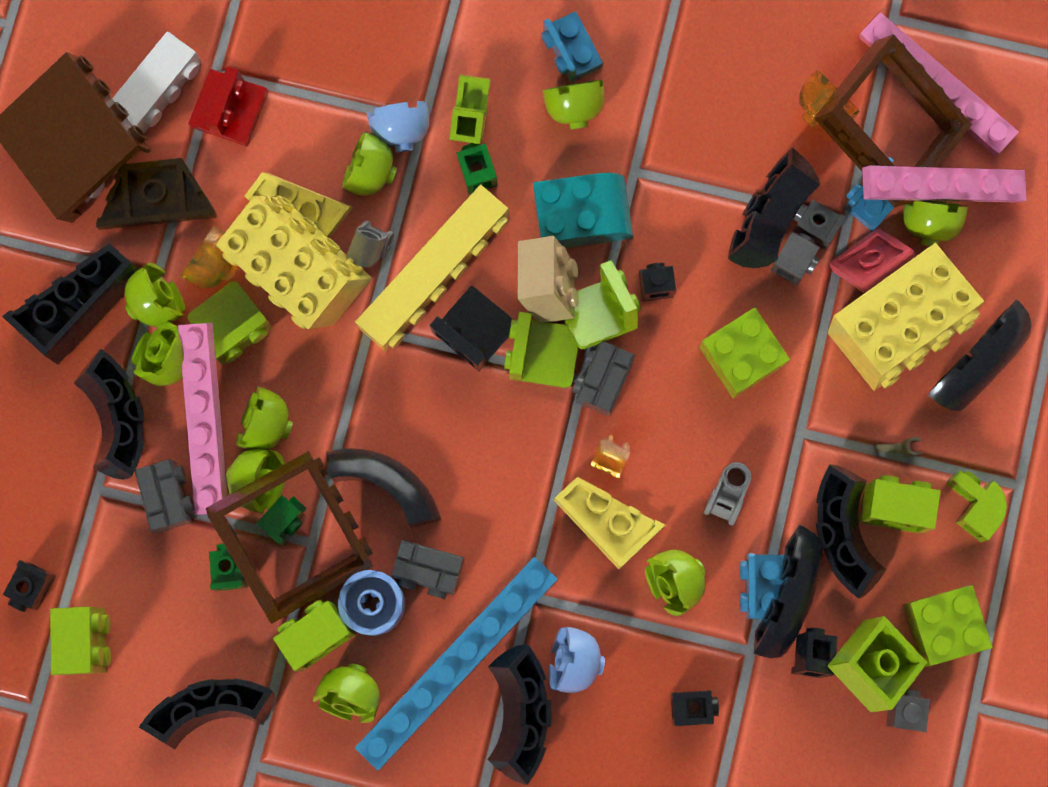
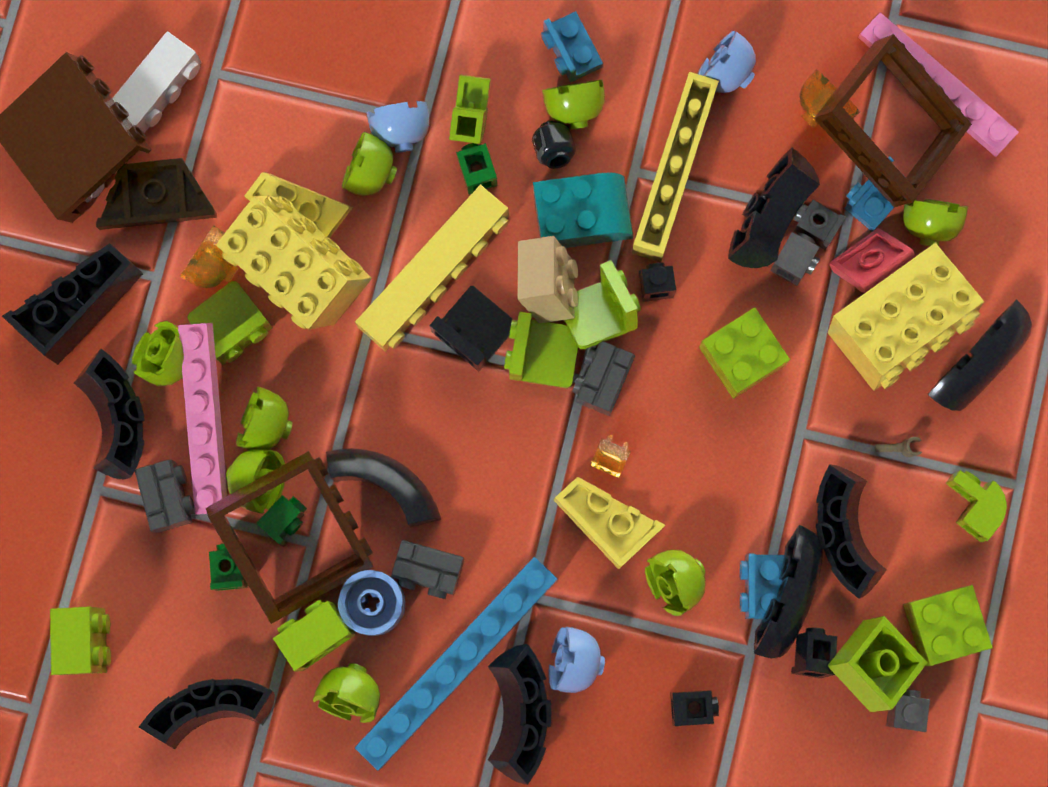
(38, 581): black brick -> none
(152, 298): lime cylinder -> none
(228, 106): red bracket -> none
(369, 245): light grey piece -> none
(553, 144): none -> black head
(674, 167): none -> light yellow brick
(728, 495): light grey piece -> none
(731, 63): none -> light blue cylinder
(900, 505): lime brick -> none
(943, 184): bright pink plate -> none

